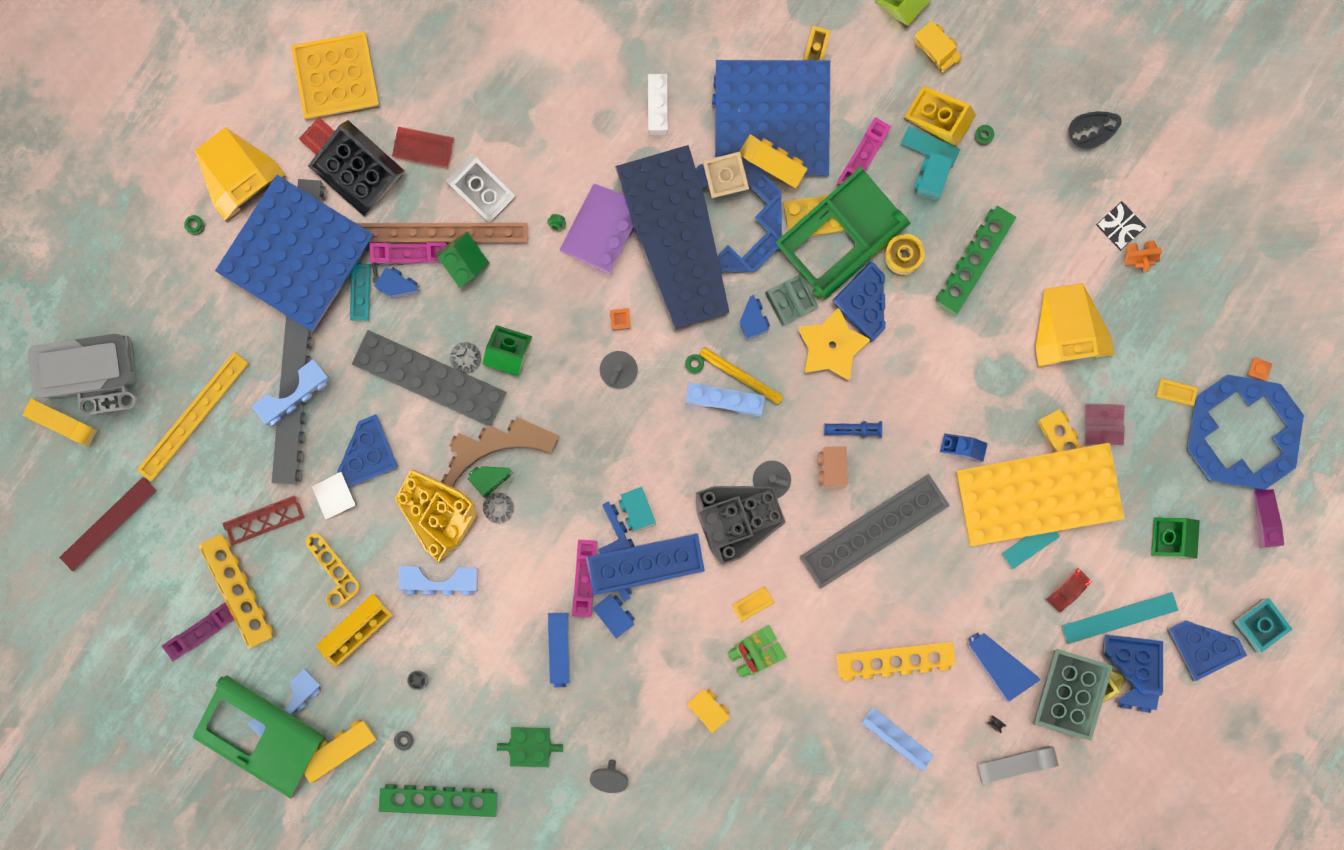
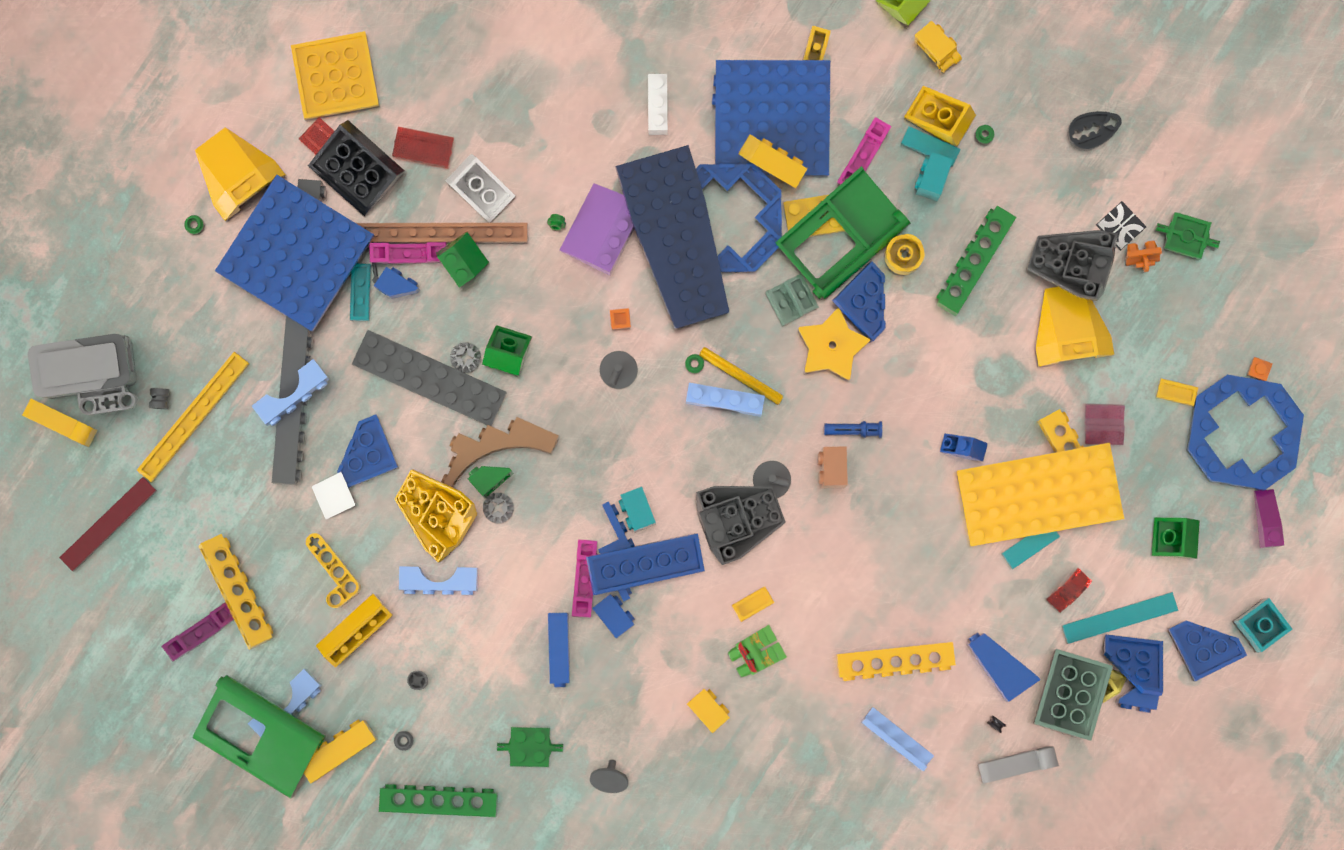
(159, 398): none -> dark grey wheel
(263, 512): clear red fence -> none
(725, 175): tan plate -> none
(752, 321): blue slope -> none
(874, 531): dark grey plate -> none
(1075, 261): none -> dark grey wedge
(1187, 235): none -> green plate

